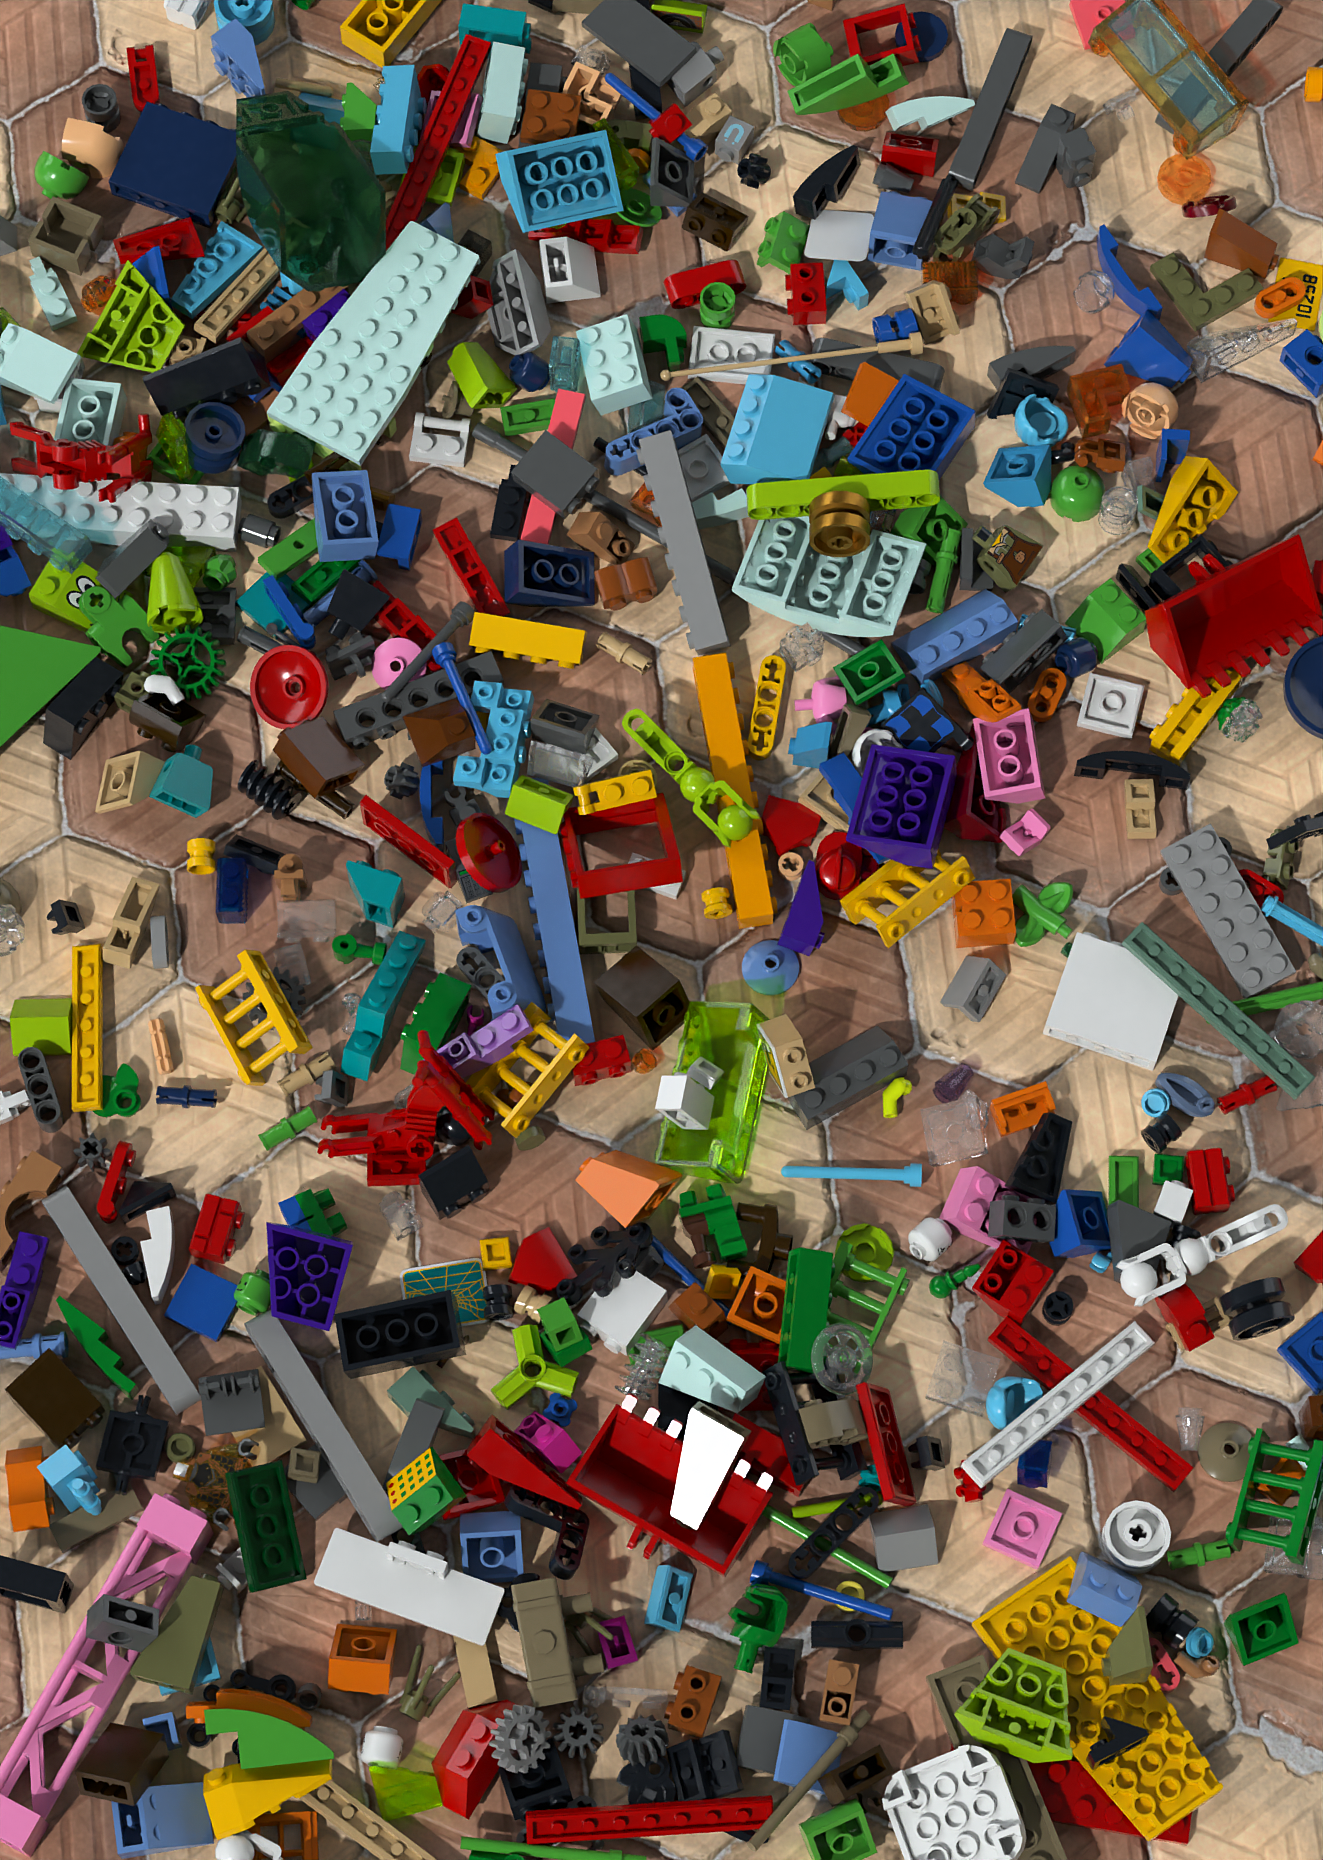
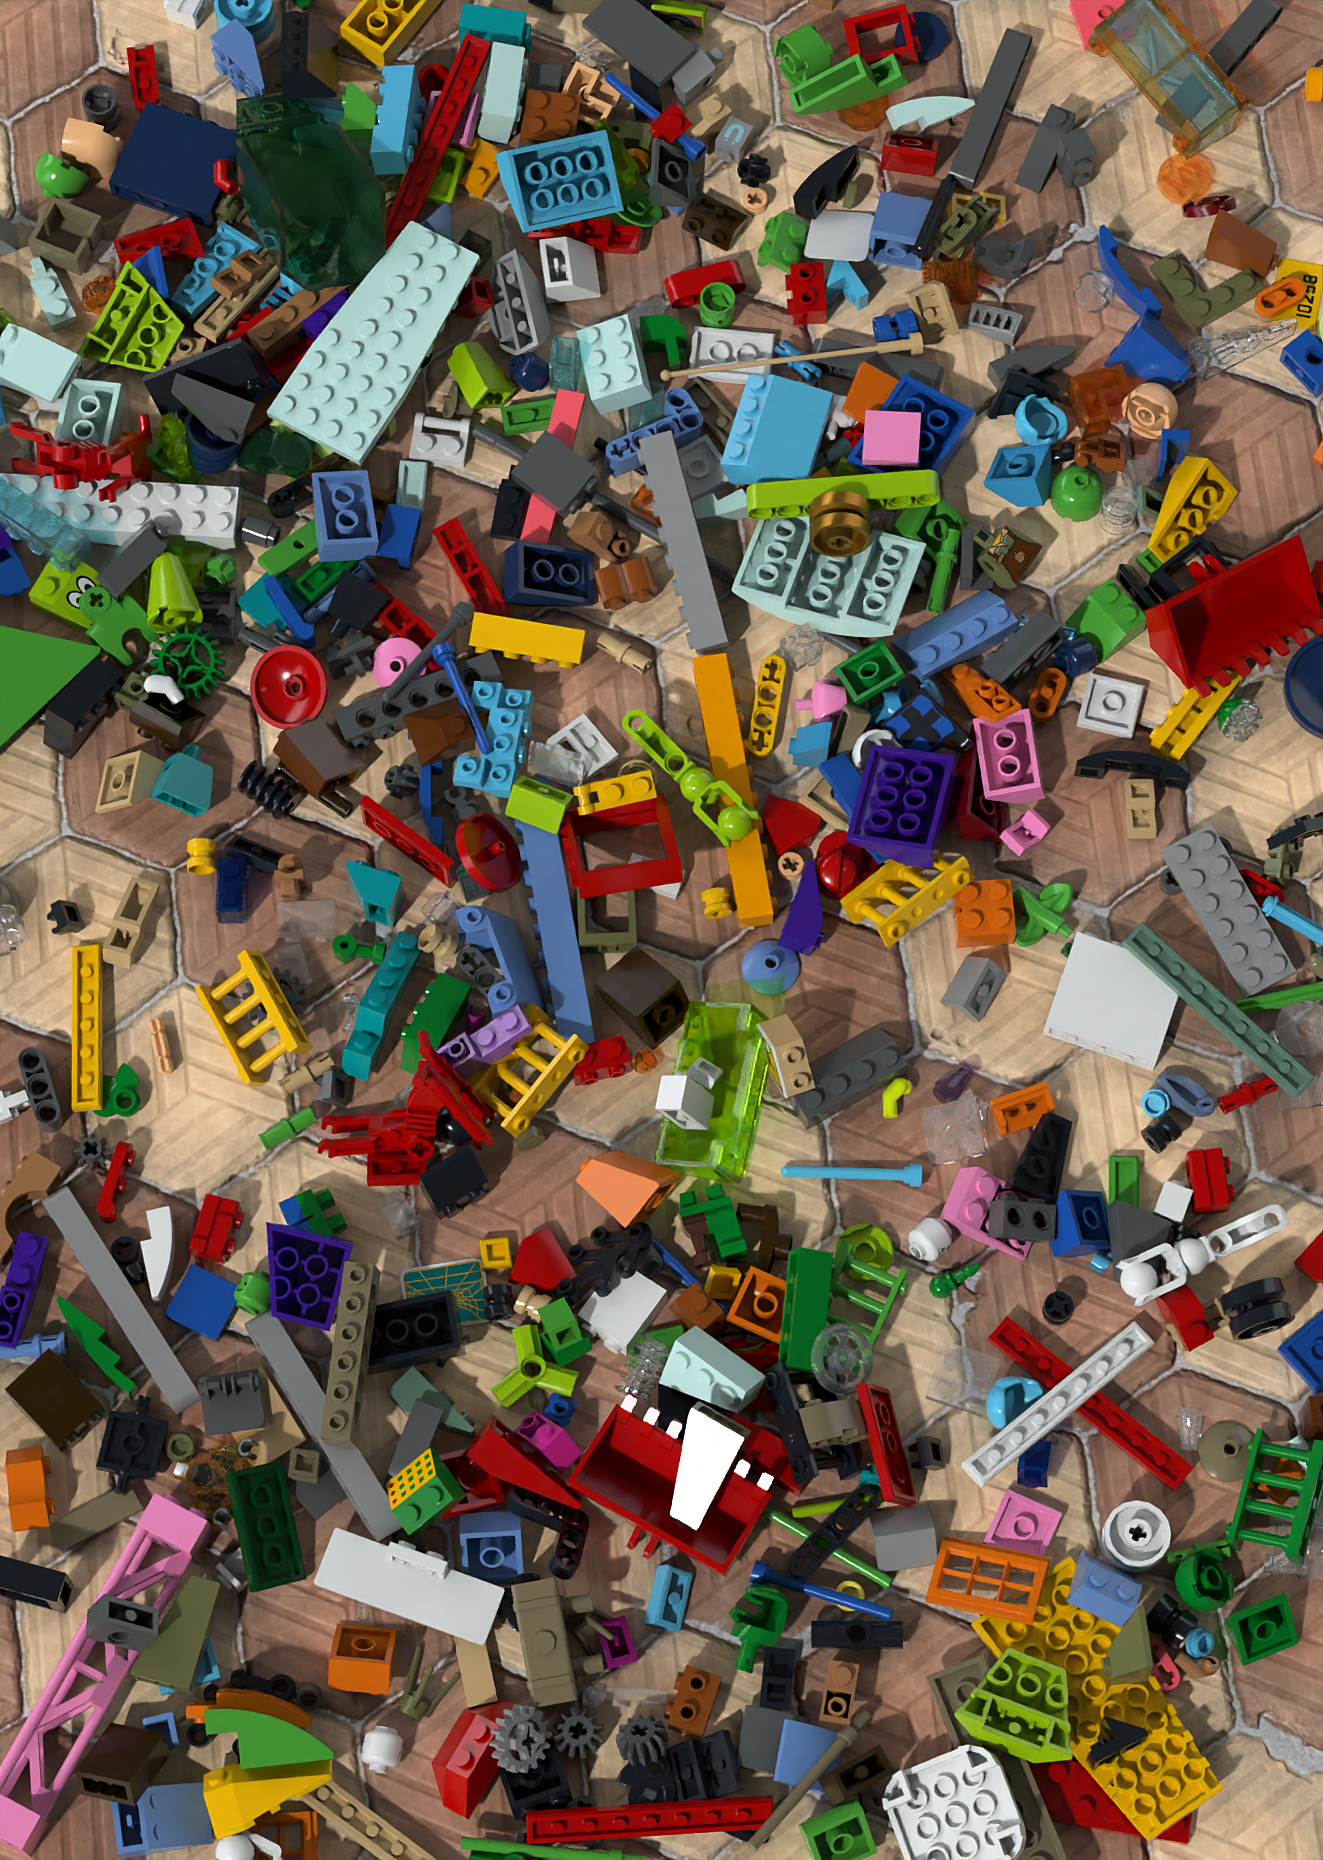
(42, 1025): lime slope -> none
(72, 1480): medium azure brick -> none
(145, 1197): black slope -> none
(159, 942): light grey beam -> none
(186, 1096): dark blue pin -> none
(217, 410): none -> dark grey slope
(221, 179): none -> red arm
(239, 275): none -> medium nougat slope
(307, 57): none -> black slope
(350, 1354): none -> dark tan brick
(403, 1791): clear neon green wing -> none
(412, 484): none -> light aqua tile
(439, 943): none -> tan wheel
(563, 726): dark grey slope -> none
(743, 1333): none -> dark green piece
(752, 194): none -> light nougat bush
(850, 195): none -> olive tile
(891, 438): none -> bright pink tile
(892, 179): dark grey cone -> none
(969, 1487): red piece -> none
(988, 1580): none -> orange piece
(997, 333): none -> light grey slope
(1012, 1282): red slope -> none
(1167, 1168): green tile -> none
(1203, 1581): none -> green cylinder

